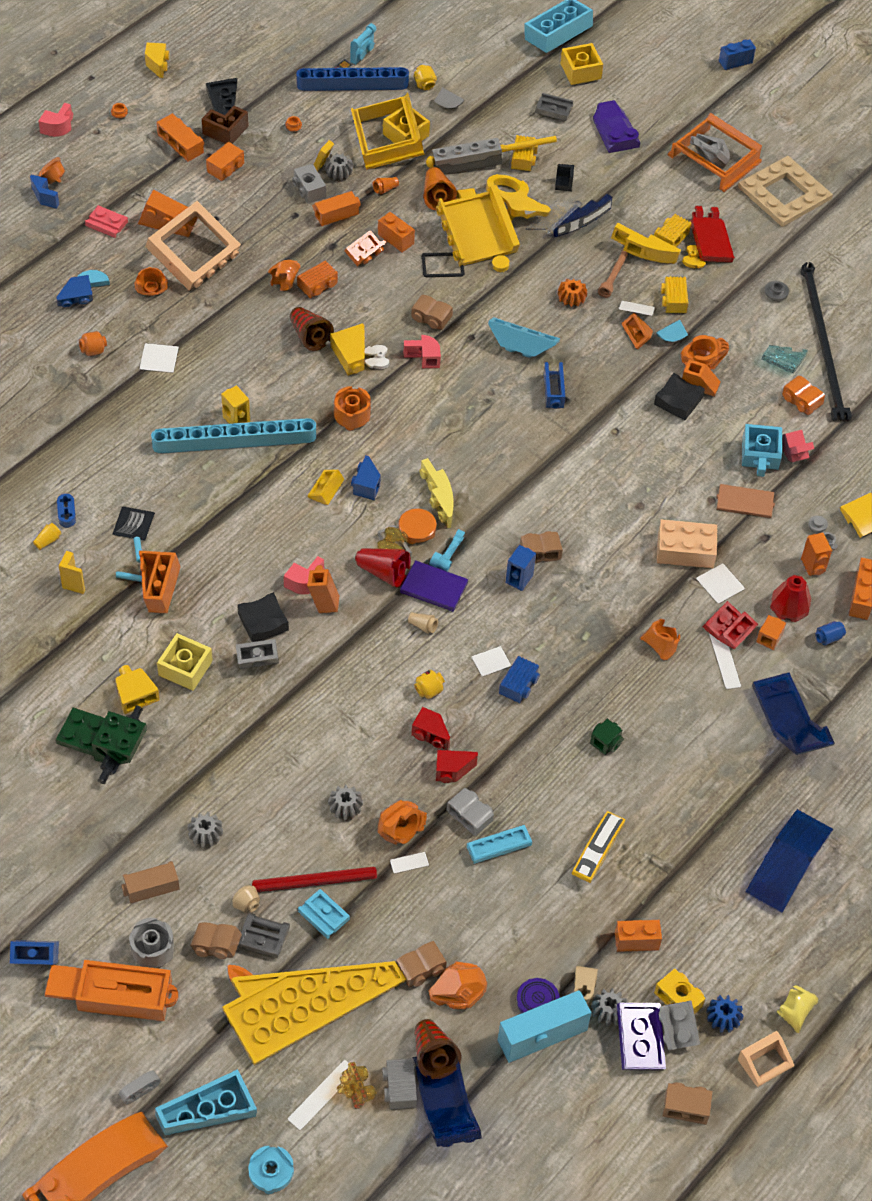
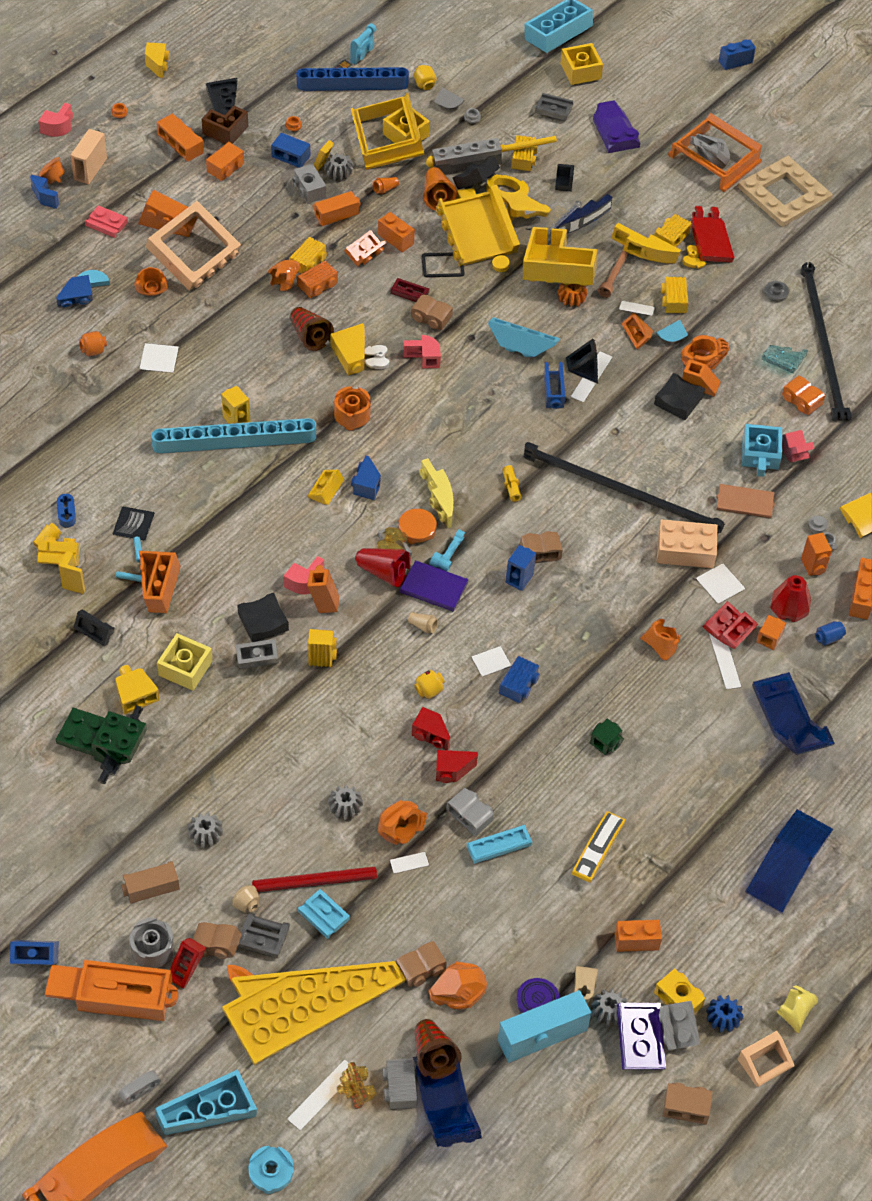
(52, 551): none -> yellow brick
(88, 156): none -> light nougat brick
(93, 627): none -> black hinge
(193, 951): none -> red slope
(290, 150): none -> blue brick
(309, 254): none -> yellow brick
(321, 647): none -> yellow brick
(408, 292): none -> dark red tile
(472, 115): none -> light grey plate
(476, 174): none -> black brick
(511, 483): none -> yellow pin
(532, 453): none -> black hinge
(557, 261): none -> yellow piece
(584, 361): none -> black slope
(585, 385): none -> white sticker

